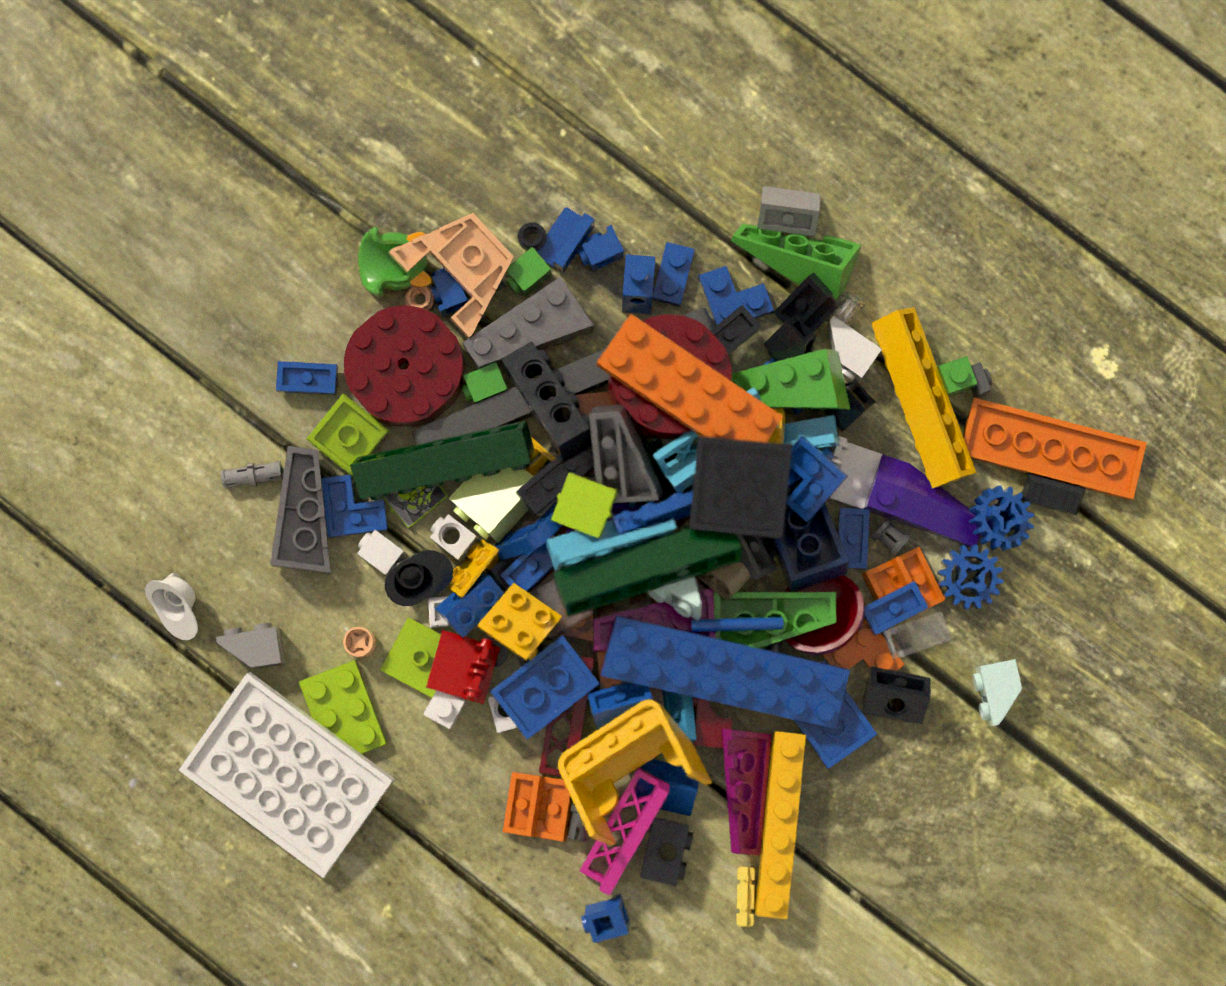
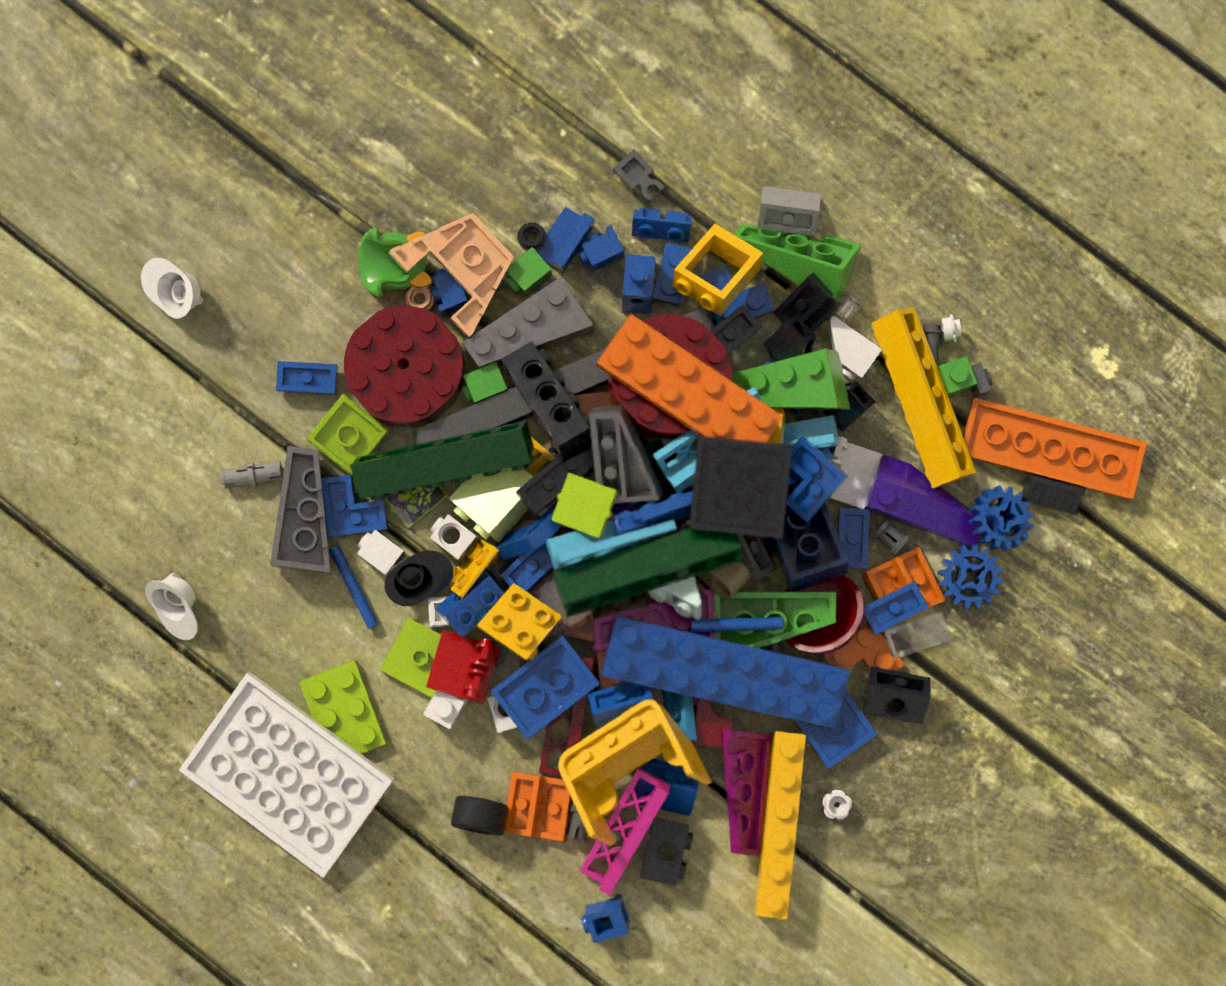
(170, 287): none -> white piece
(257, 647): light grey slope -> none
(353, 587): none -> blue bar
(355, 642): light nougat wheel -> none
(479, 815): none -> black tyre
(635, 173): none -> dark grey plate
(674, 227): none -> blue hinge
(729, 248): none -> yellow window
(745, 896): light yellow axle -> none
(840, 812): none -> white plate
(933, 334): none -> dark grey pin
(951, 328): none -> white plate
(998, 687): light aqua slope -> none

